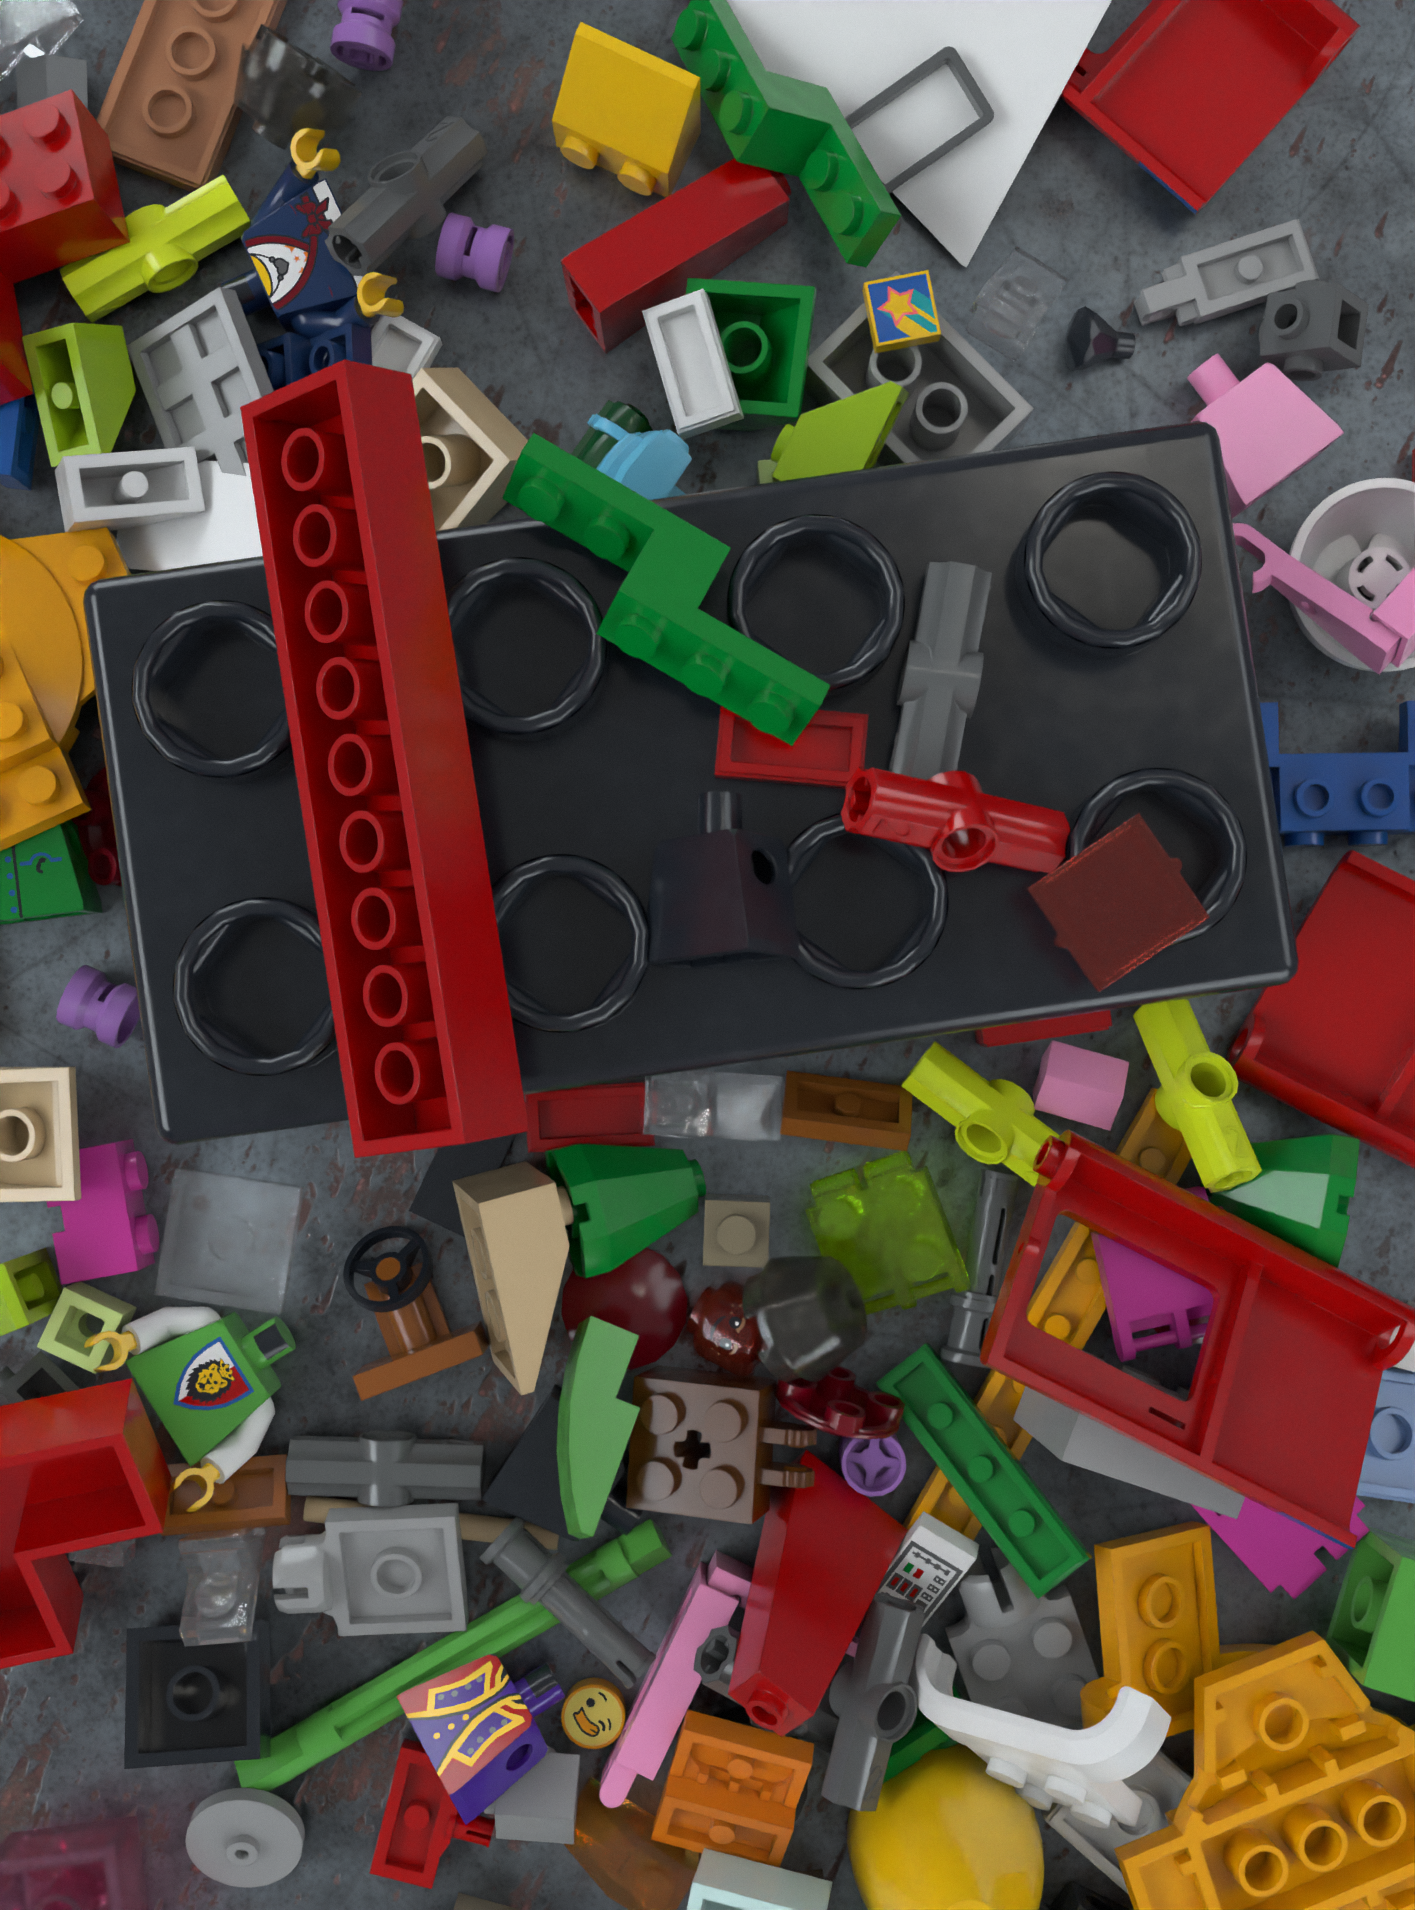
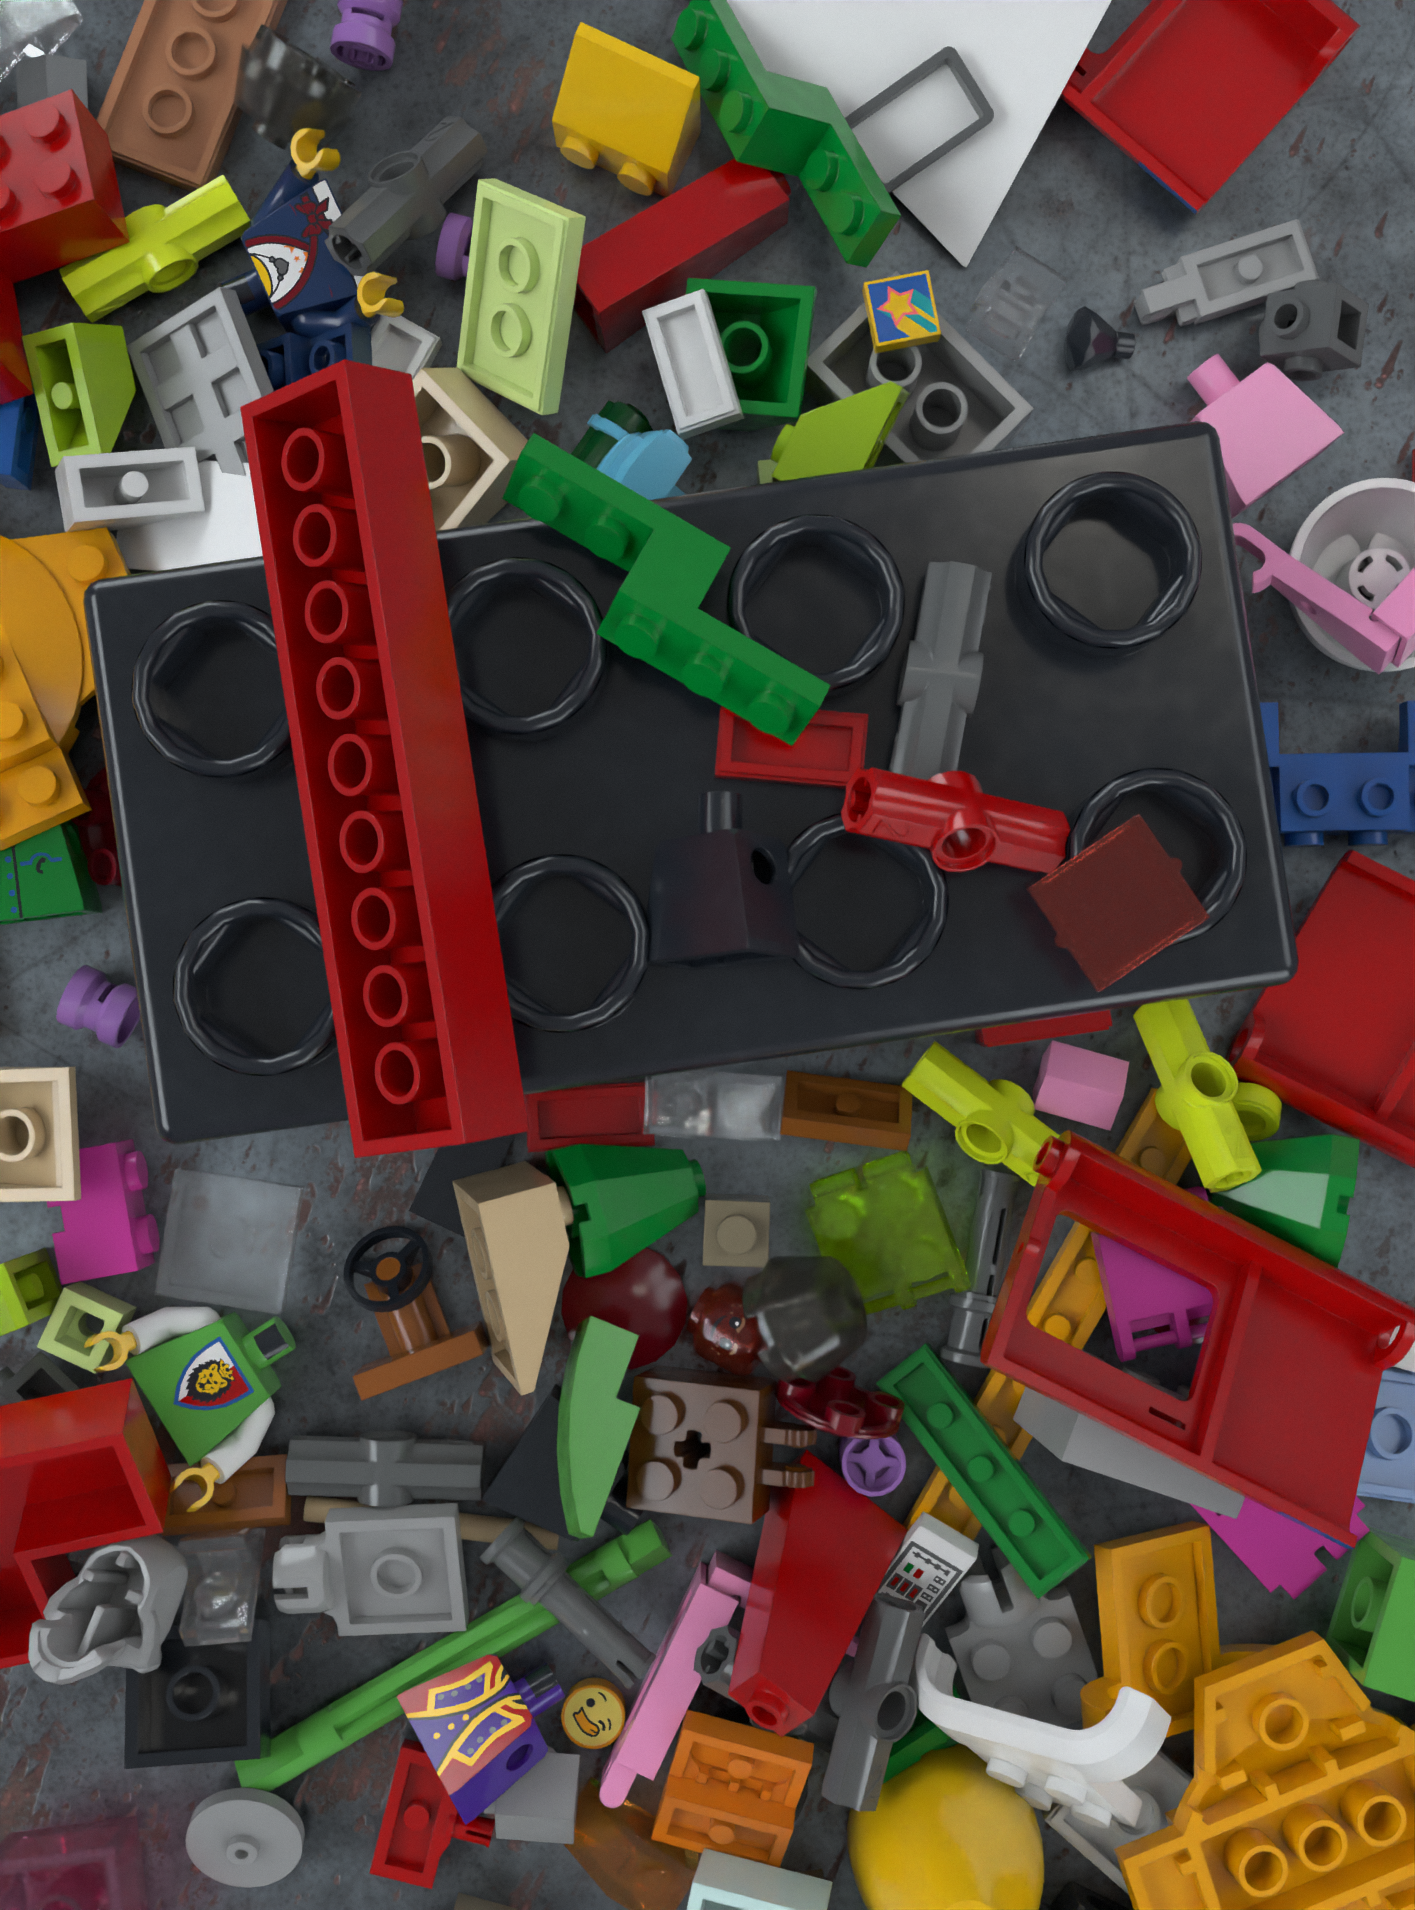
(110, 1612): none -> light grey head
(519, 294): none -> yellowish green tile
(1257, 1110): none -> neon yellow tile

